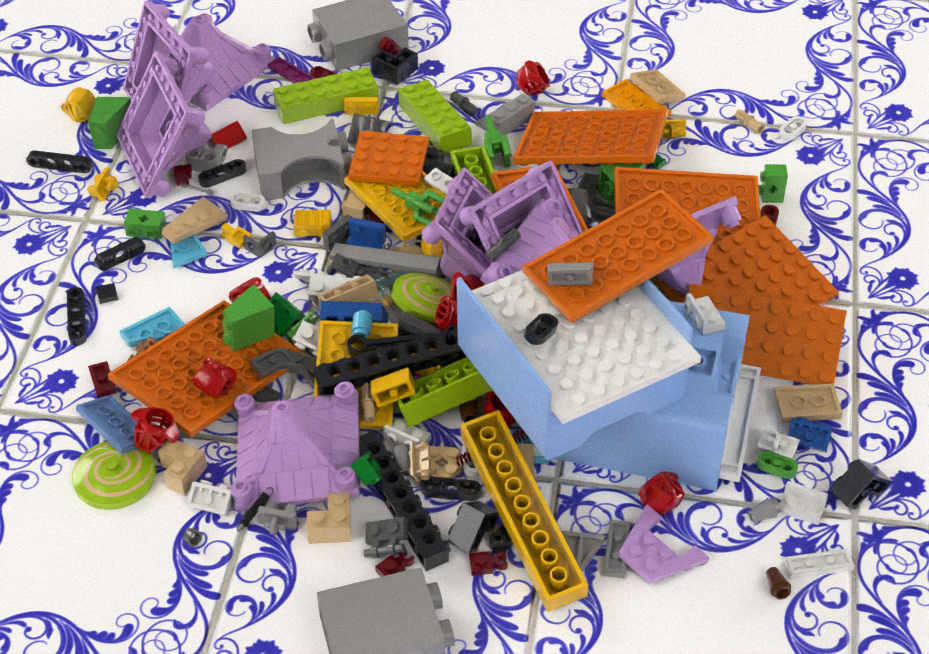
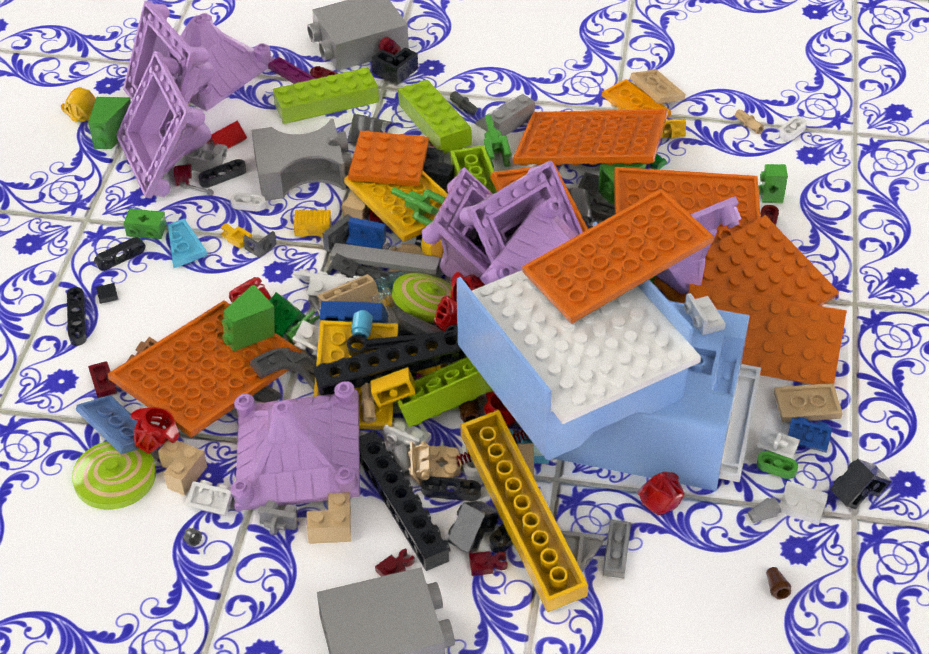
(39, 159): black beam -> none
(103, 185): yellow hips -> none
(156, 326): medium azure wing -> none
(194, 220): tan wing -> none
(214, 378): red piece -> none
(252, 512): black piece -> none
(361, 105): yellow plate -> none
(367, 469): green brick -> none
(386, 531): dark grey plate -> none
(438, 180): white bracket -> none
(503, 245): dark grey axle -> none
(532, 78): red piece -> none
(541, 329): black plate -> none
(570, 273): light grey panel -> none
(652, 557): lavender wing -> none
(819, 563): white tile -> none

